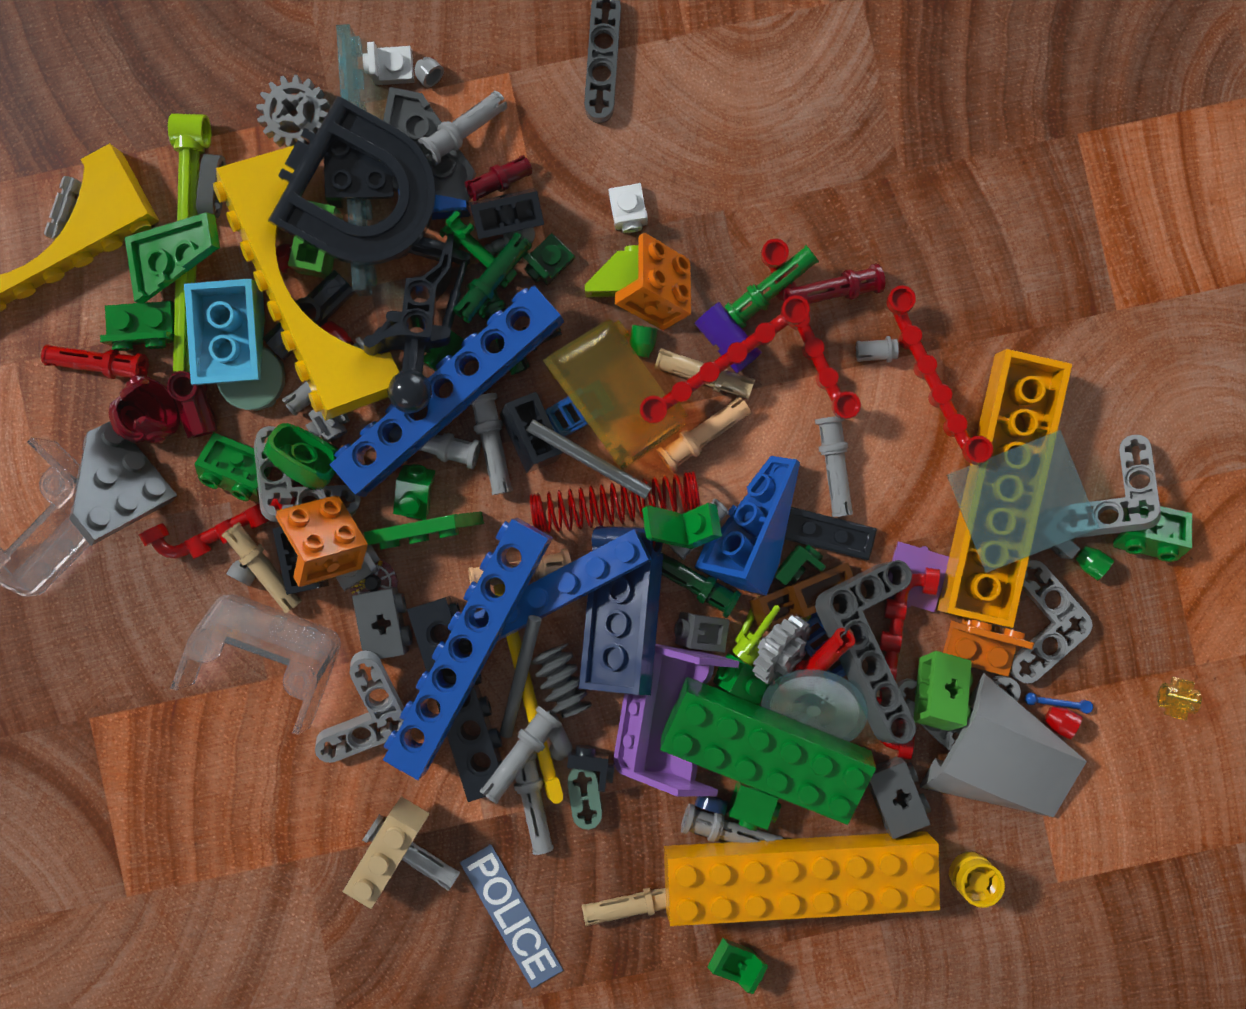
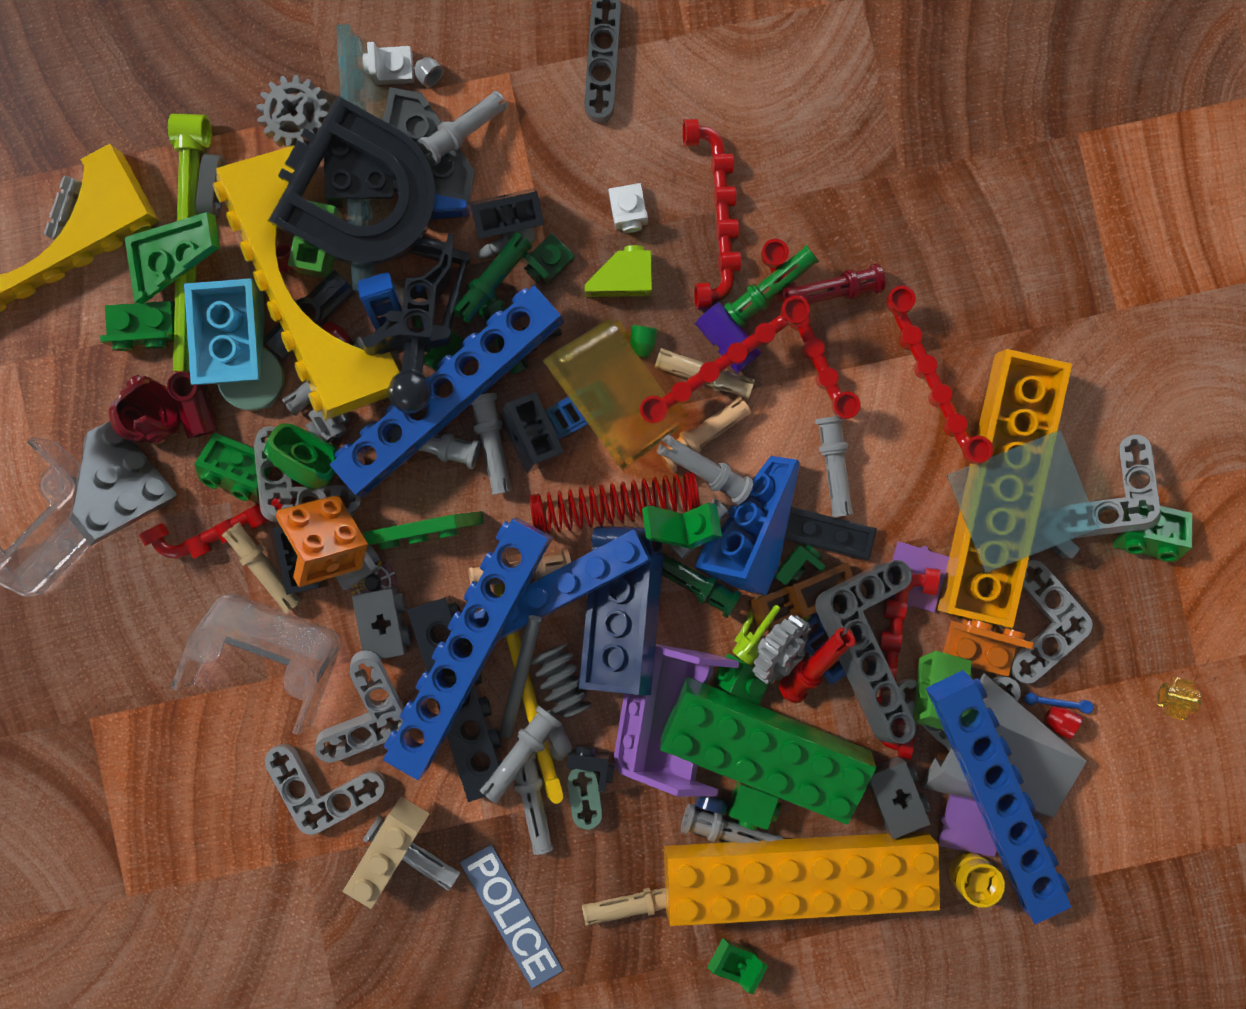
(110, 363): red pin -> none
(241, 574): light grey hinge -> none
(312, 799): none -> light grey beam
(377, 290): none -> blue slope
(413, 491): green bracket -> none
(463, 237): green bar -> none
(498, 178): dark red pin -> none
(589, 459): dark grey bar -> none
(662, 286): orange bracket -> none
(701, 632): dark grey bracket -> none
(717, 475): none -> light grey pin
(723, 198): none -> red bar
(819, 701): clear light blue piece -> none
(877, 350): light grey pin -> none
(965, 828): none -> medium lavender piece
(1031, 873): none -> blue brick
(1094, 562): green hose -> none

